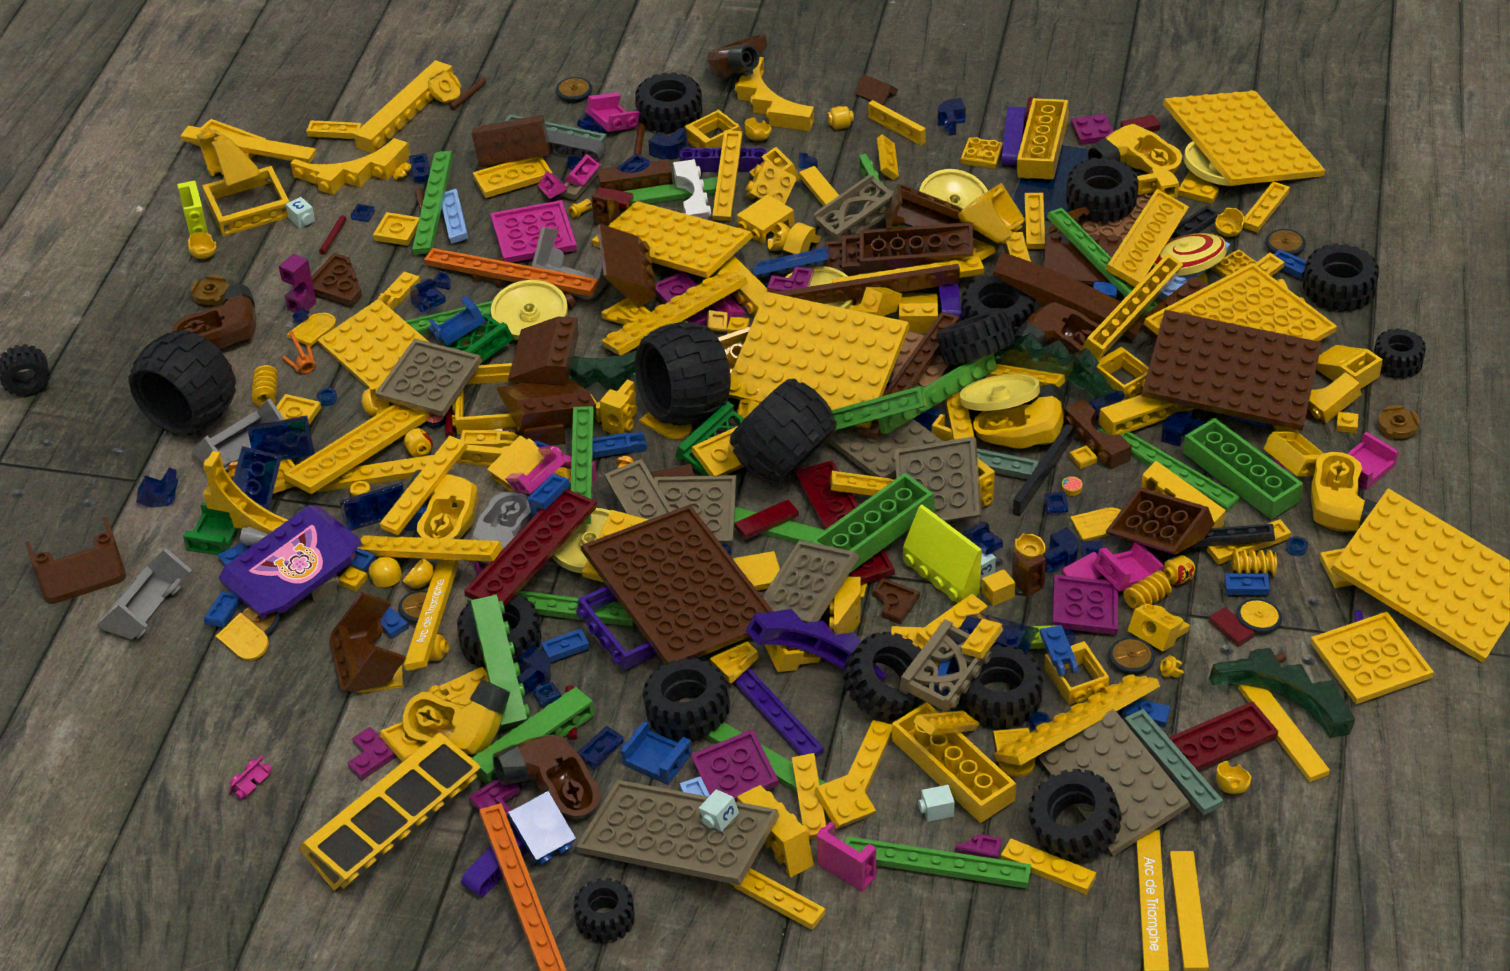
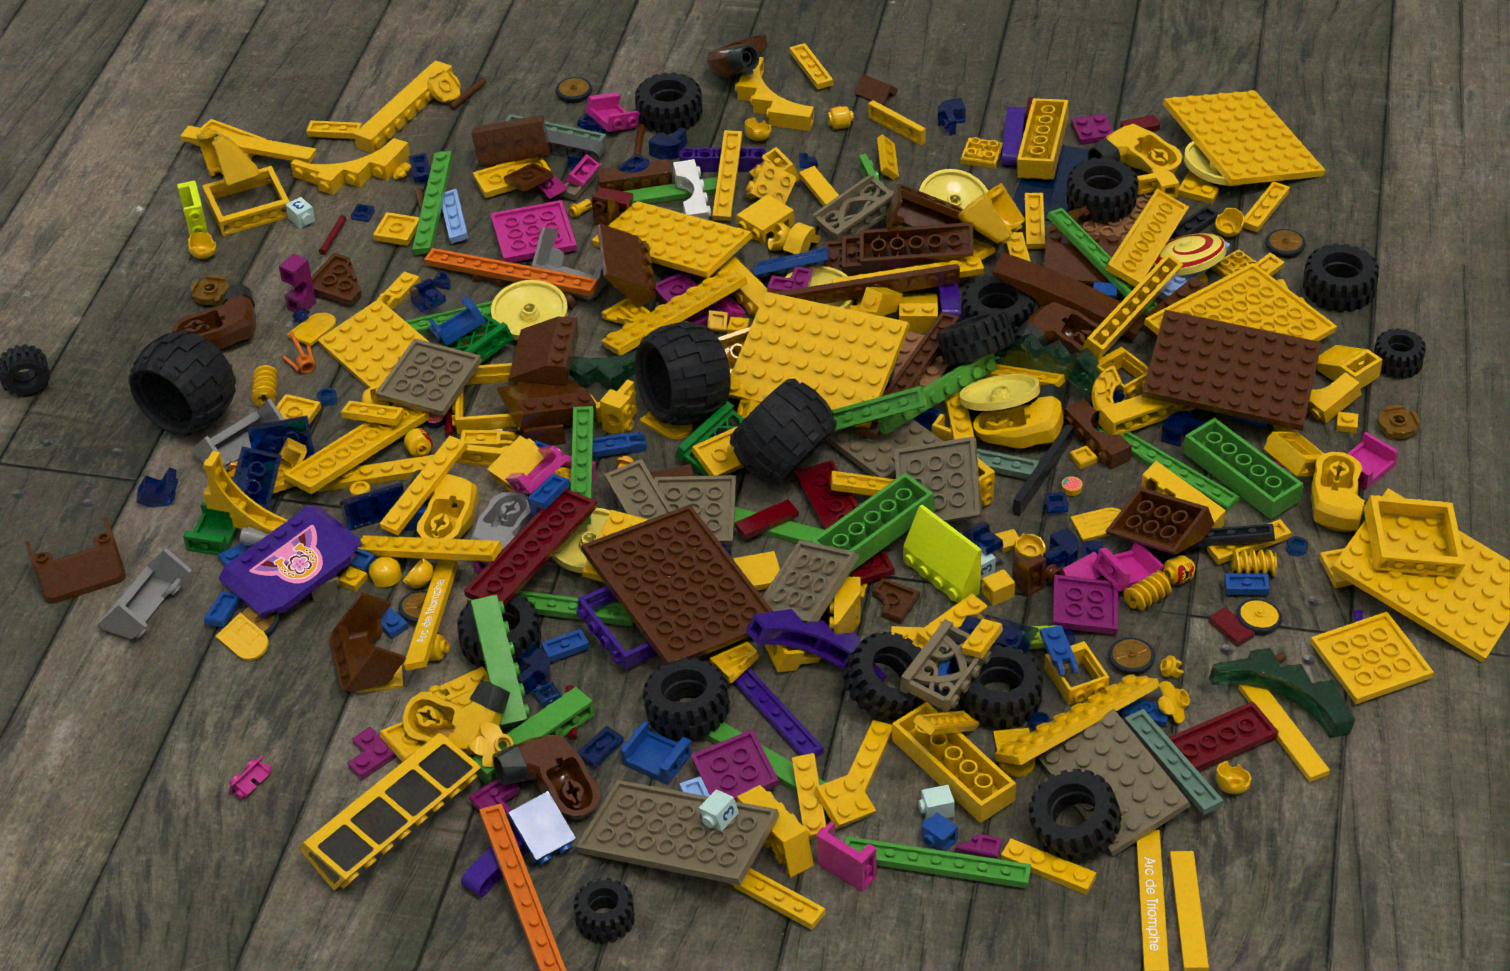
(293, 451): none -> yellow panel
(372, 413): none -> yellow plate
(488, 743): none -> yellow plate
(528, 177): none -> reddish brown tile
(697, 130): yellow window -> none
(811, 66): none -> yellow plate
(939, 832): none -> blue brick
(1008, 539): none -> yellow tile
(1050, 571): none -> reddish brown bush
(1103, 388): none -> yellow tile
(1166, 627): yellow brick -> none
(1173, 701): none -> yellow plate
(1293, 264): blue plate -> none
(1414, 562): none -> yellow window

